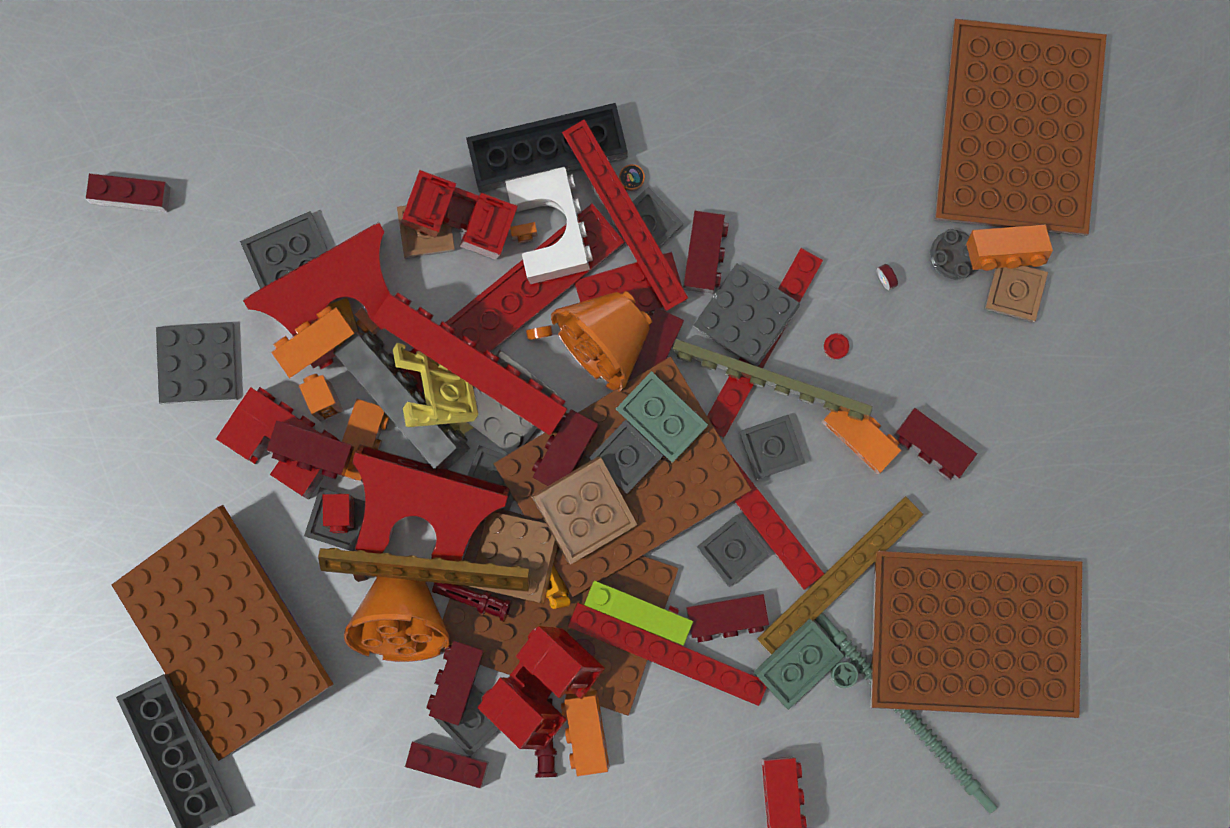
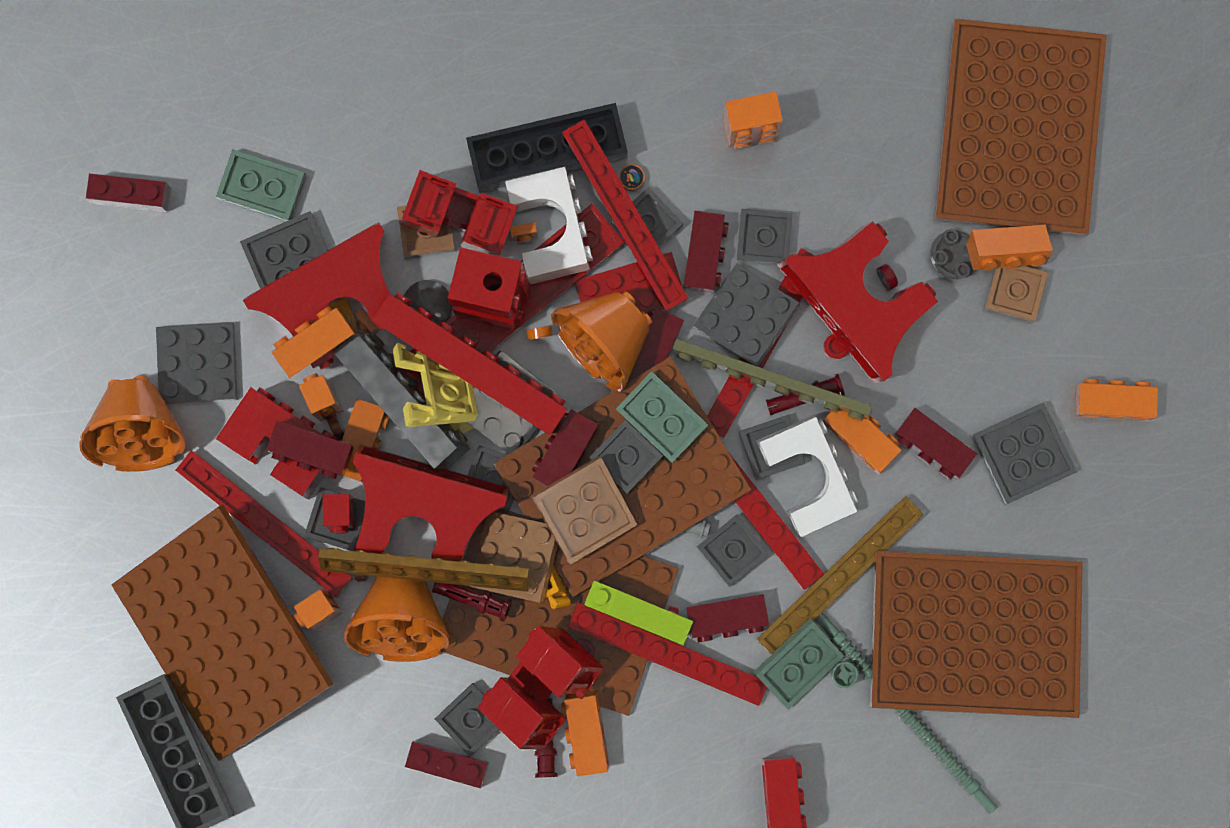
(132, 428): none -> orange cone
(260, 185): none -> sand green plate
(260, 521): none -> red plate
(317, 610): none -> orange brick
(335, 425): none -> copper tile
(431, 297): none -> dark grey dish
(455, 682): dark red brick -> none
(488, 289): none -> red piece
(701, 528): none -> light grey pin
(752, 120): none -> orange brick
(764, 236): none -> dark grey plate
(787, 402): none -> dark red pin
(834, 499): none -> white arch
(837, 294): none -> red piece
(1024, 453): none -> dark grey plate
(1116, 400): none -> orange brick

